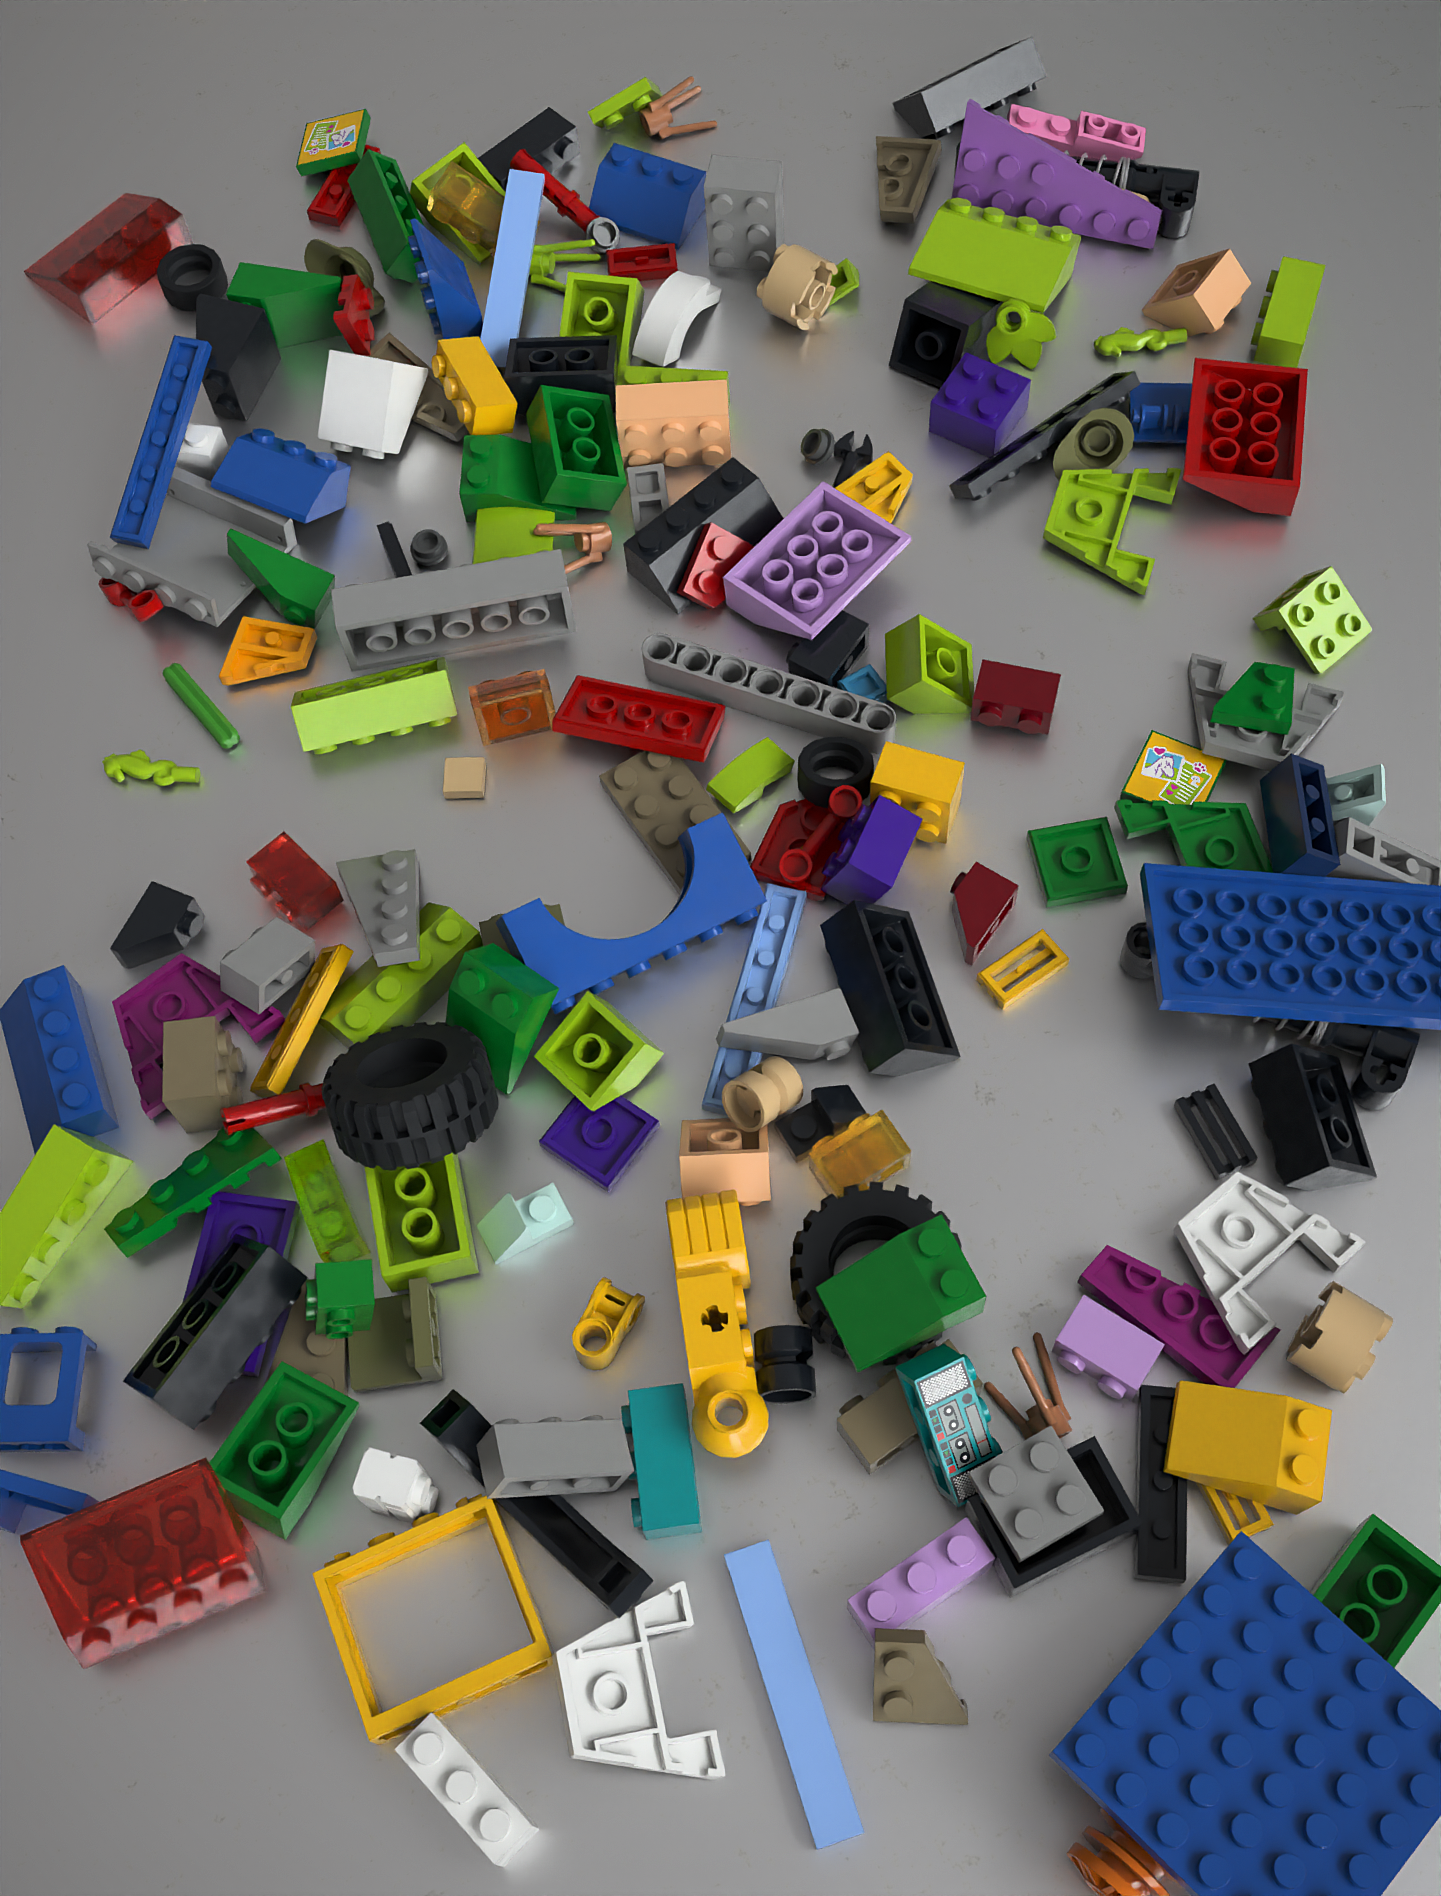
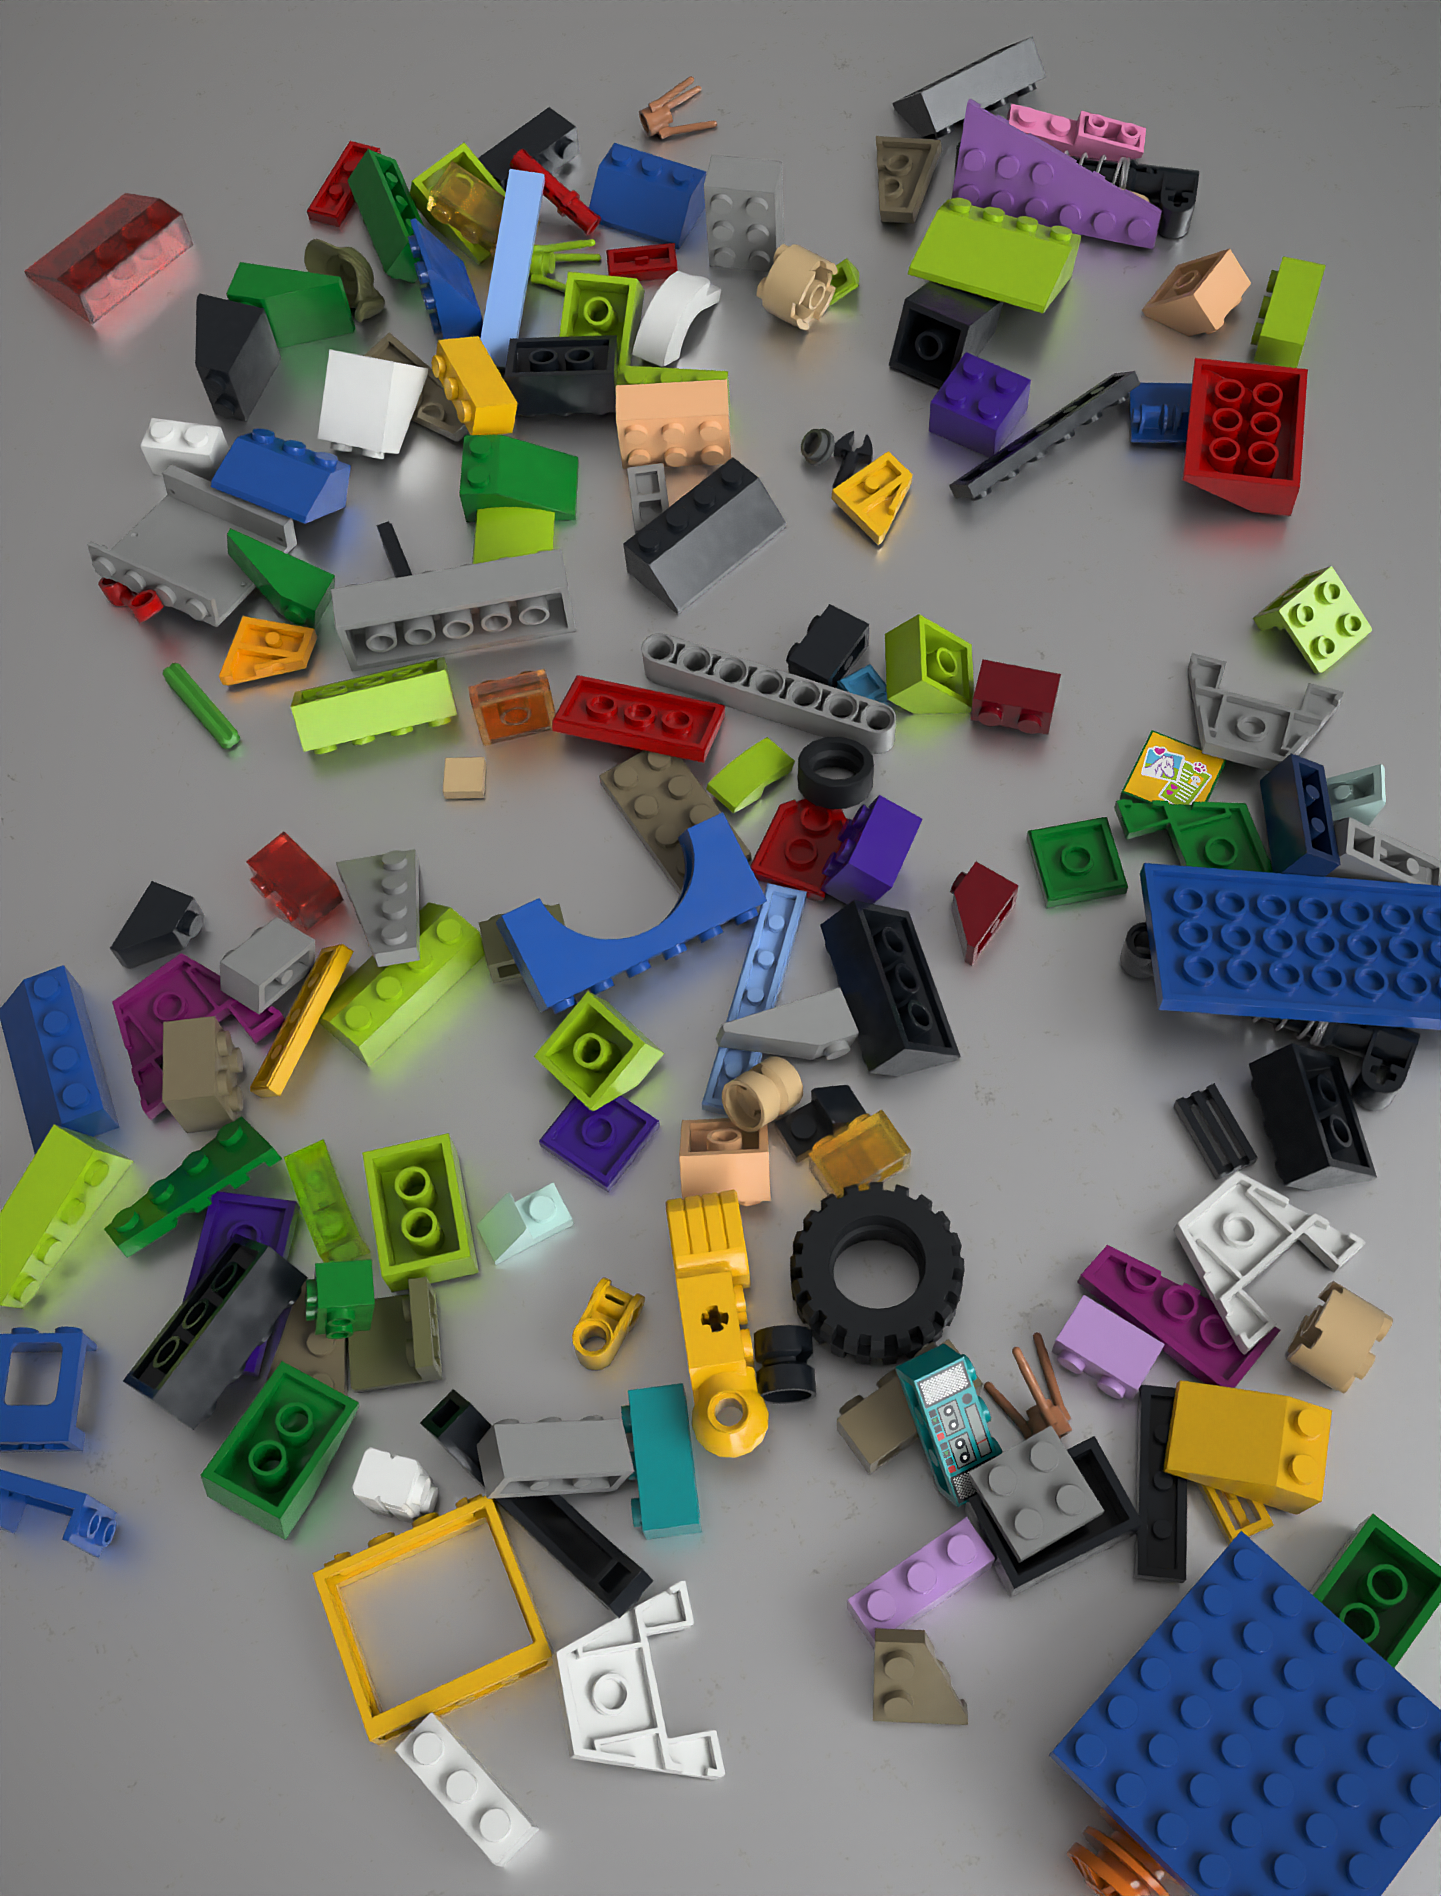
(138, 766): lime animal -> none
(144, 1563): clear red slope -> none
(161, 442): blue tile -> none
(186, 259): black tyre -> none
(305, 1100): red pin -> none
(333, 142): tile -> none
(355, 317): red wing -> none
(410, 1095): black tyre -> none
(428, 547): dark grey plate -> none
(500, 1005): green slope -> none
(575, 448): green brick -> none
(588, 538): nougat plant -> none
(604, 233): plate -> none
(625, 103): lime wing -> none
(711, 560): red wing -> none
(793, 1695): light blue tile -> none
(796, 863): red bar -> none
(812, 564): lavender slope -> none
(902, 1294): green slope -> none
(921, 784): yellow brick -> none
(995, 989): yellow tile -> none
(1019, 338): lime plate -> none
(1092, 513): lime wing -> none
(1095, 442): olive piece -> none
(1127, 341): lime animal -> none
(1259, 700): green wing -> none

